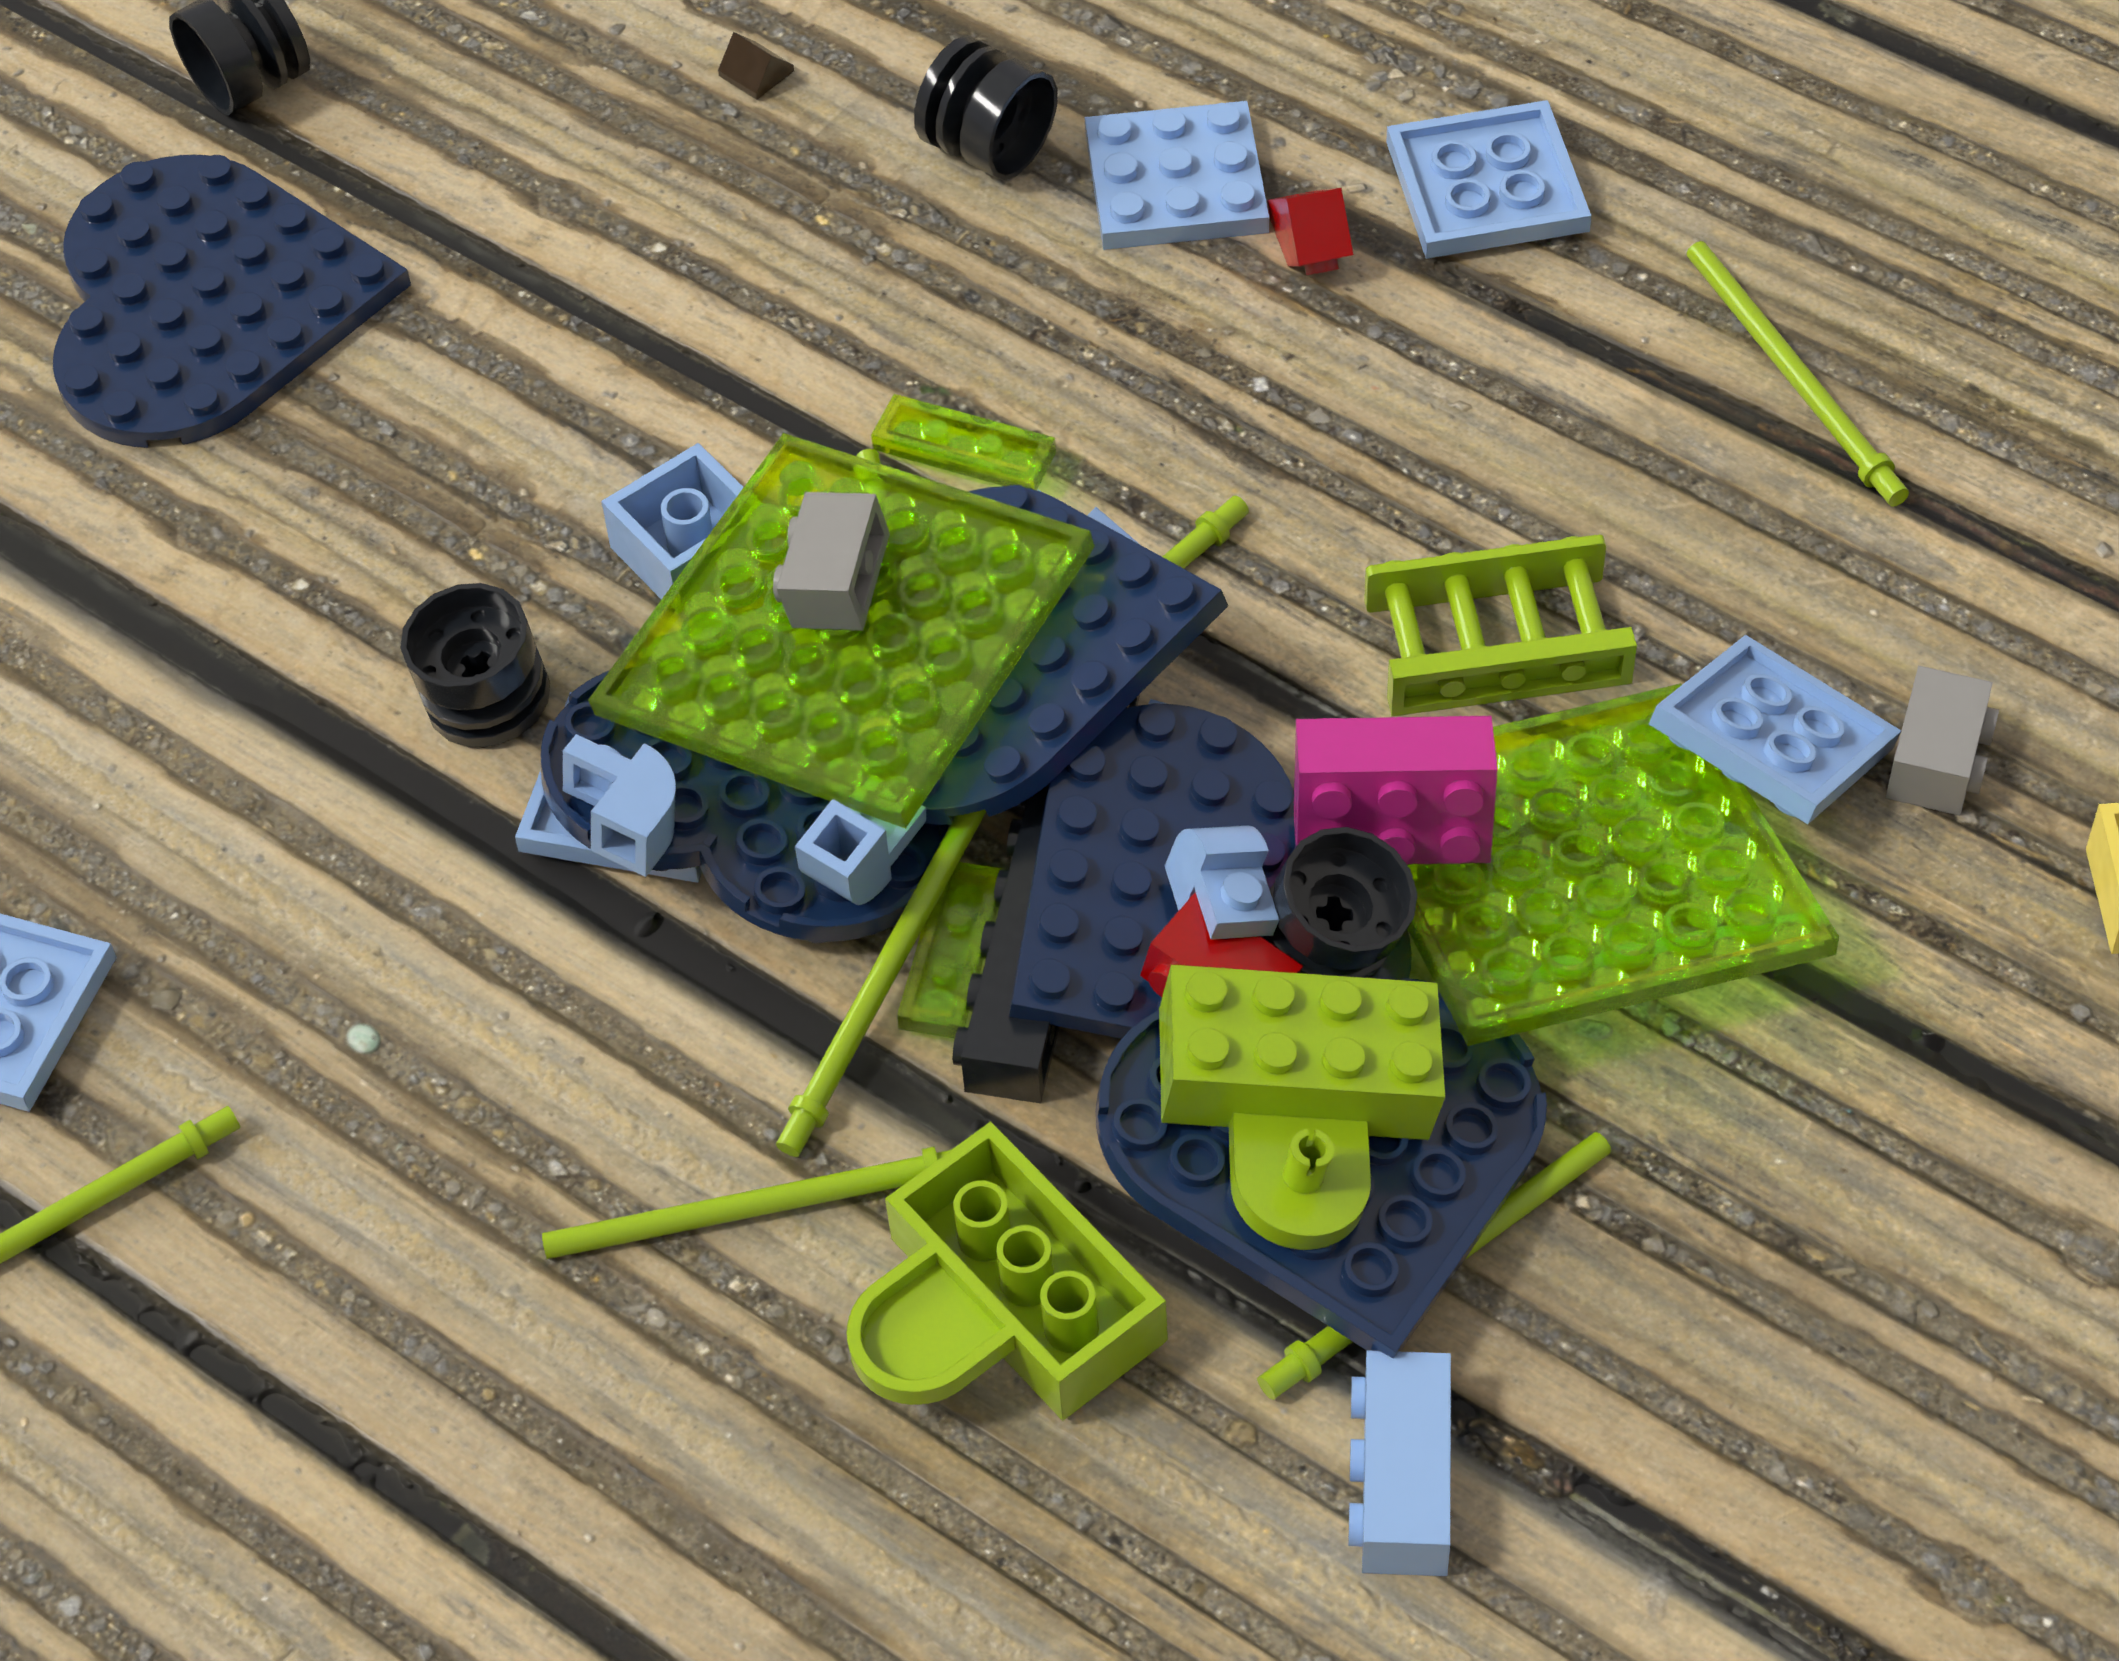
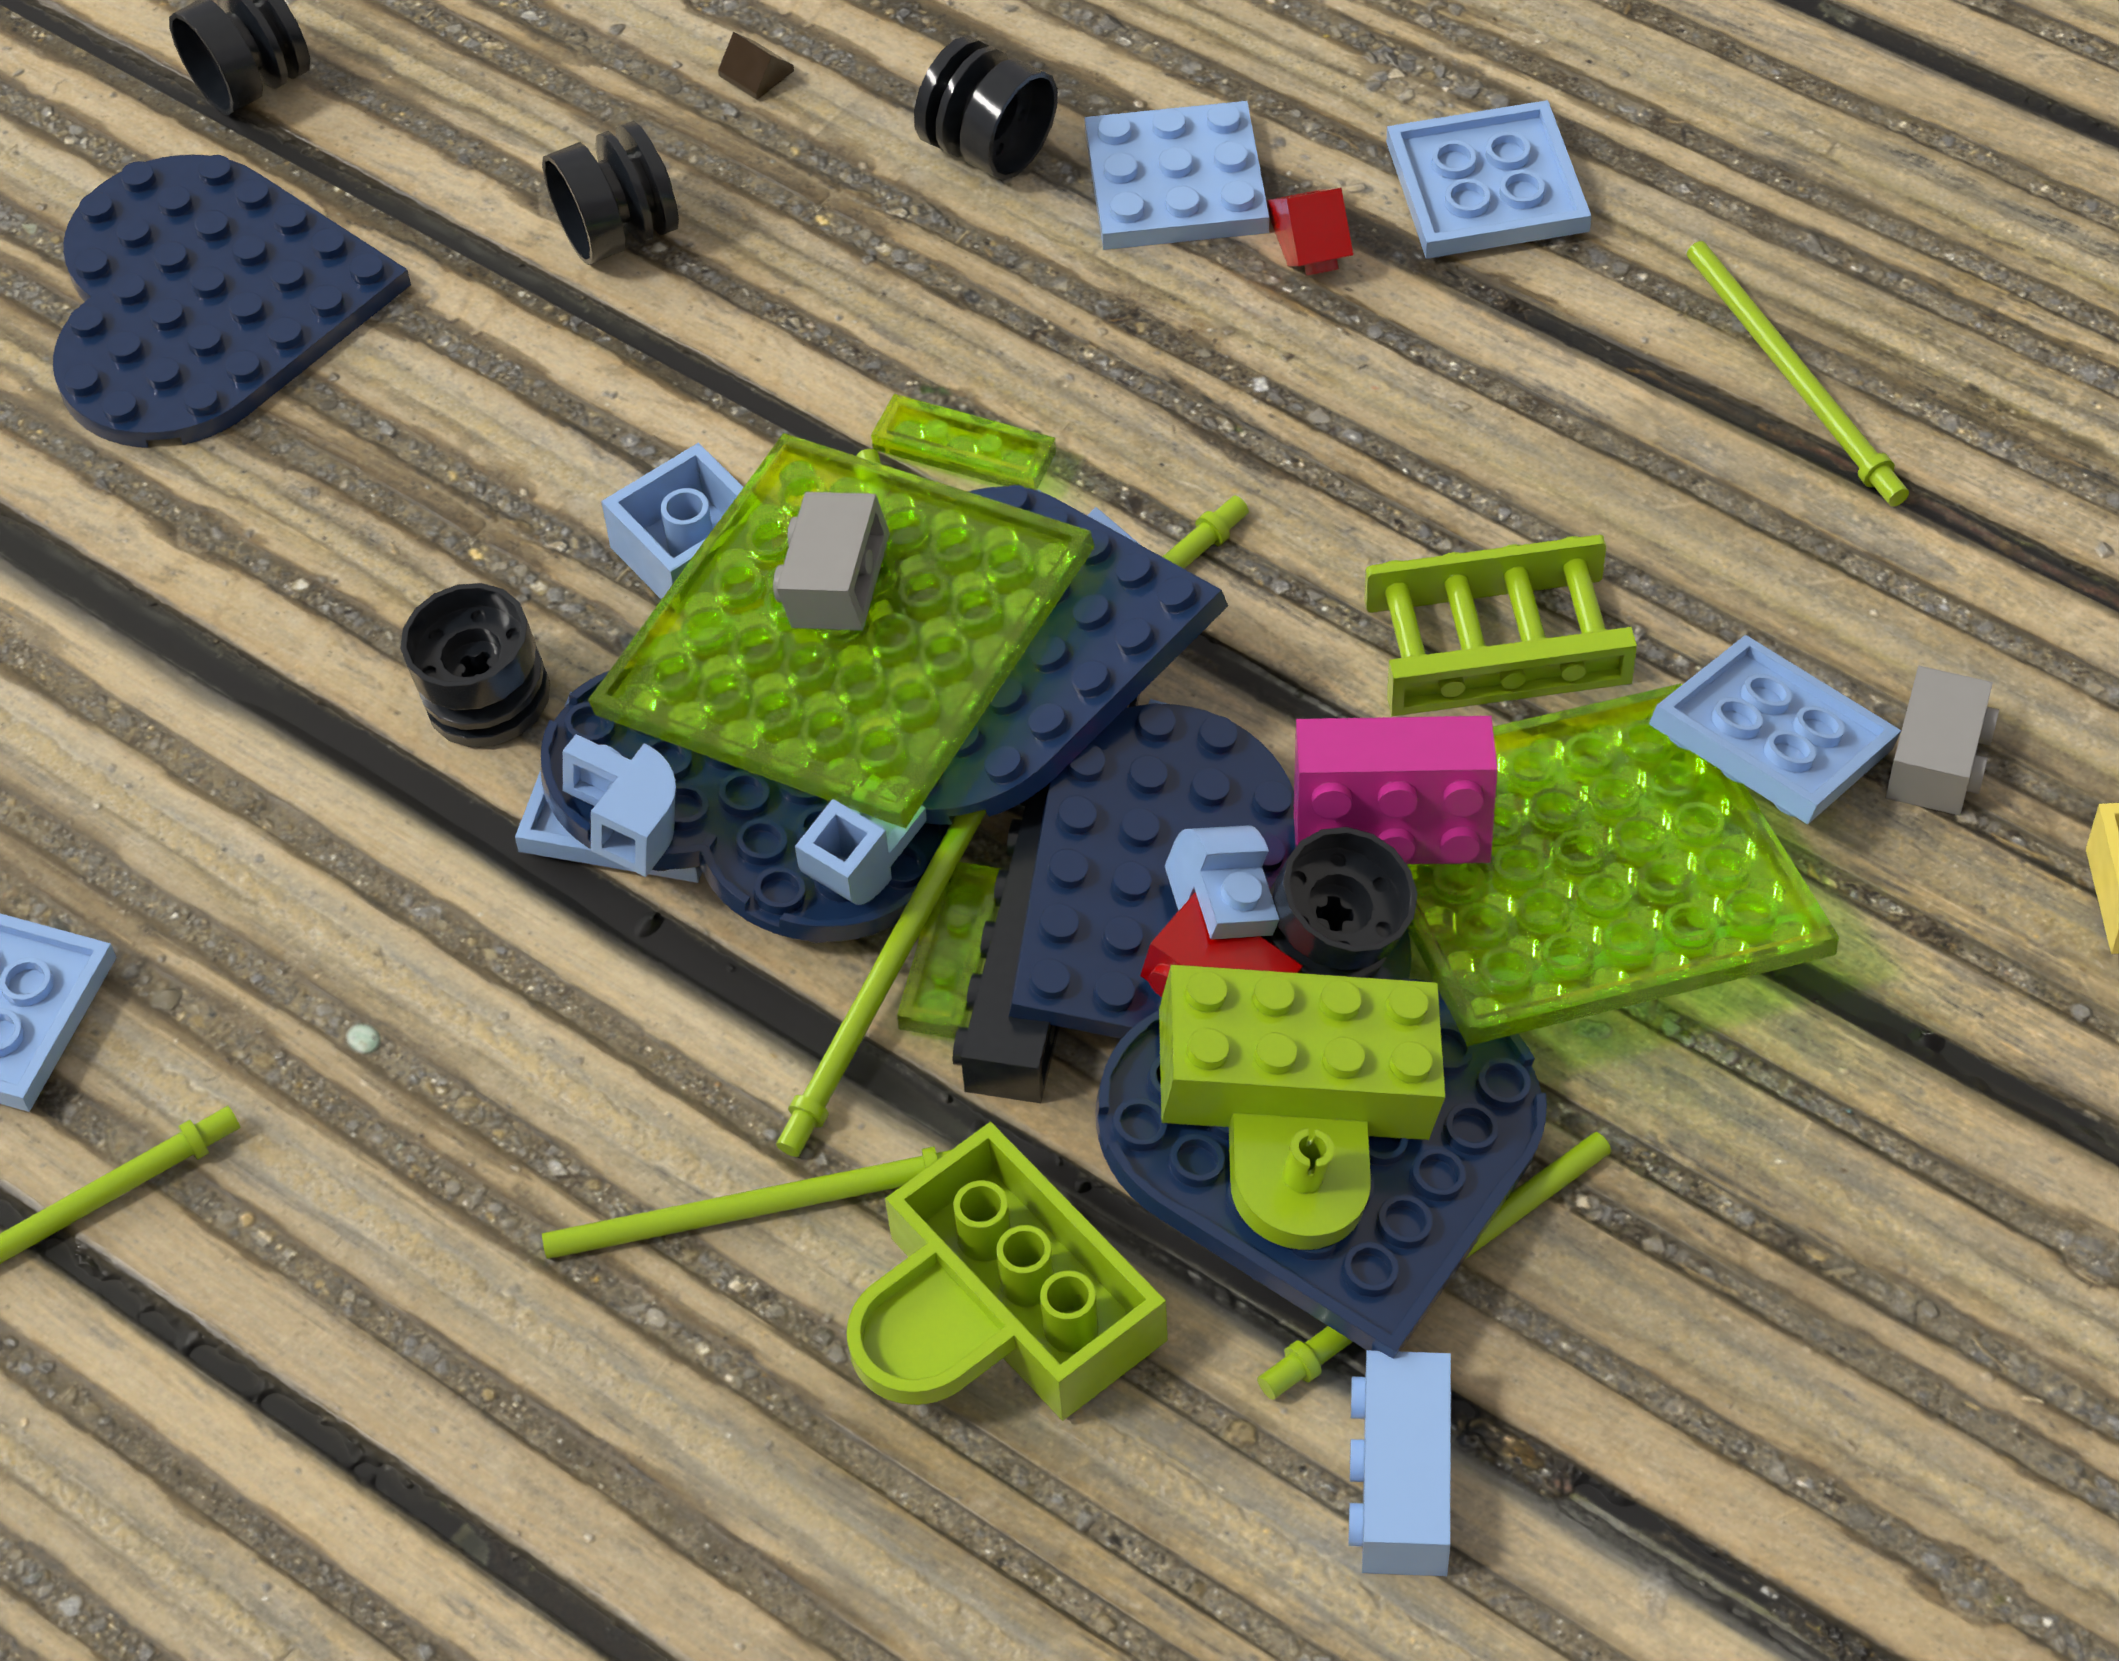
(621, 188): none -> black wheel

